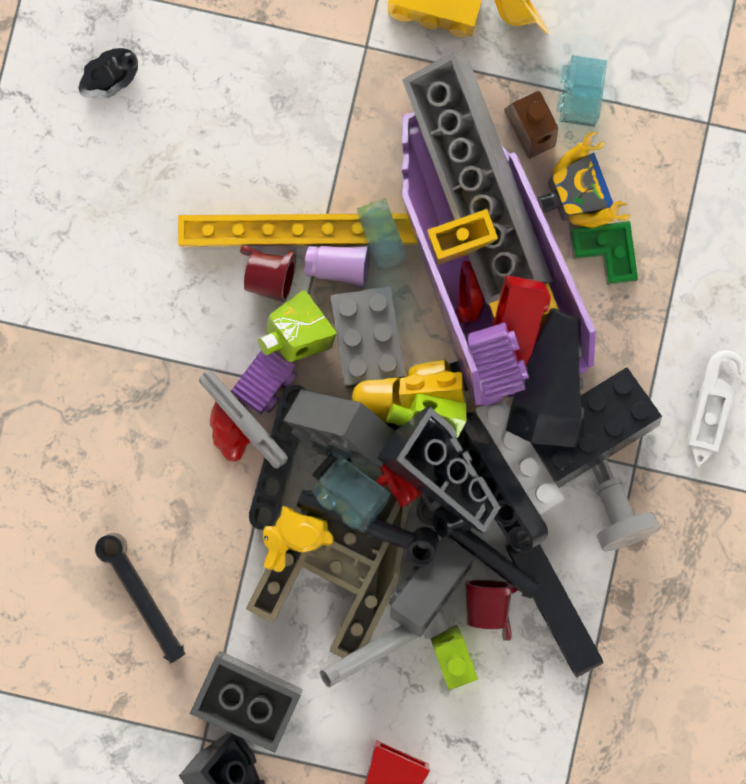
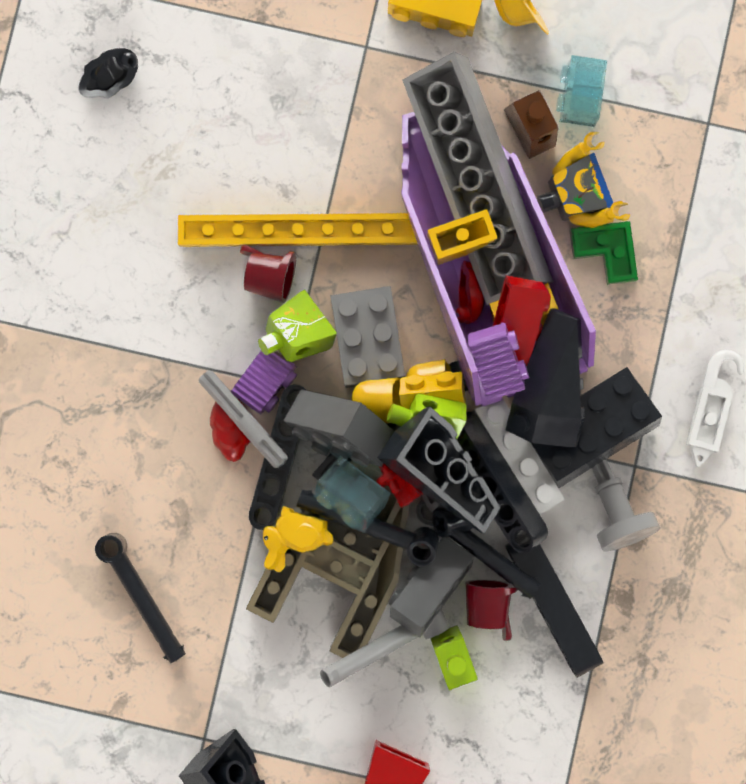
(246, 701): dark grey brick -> none
(338, 264): lavender plant -> none
(381, 234): clear light blue brick -> none

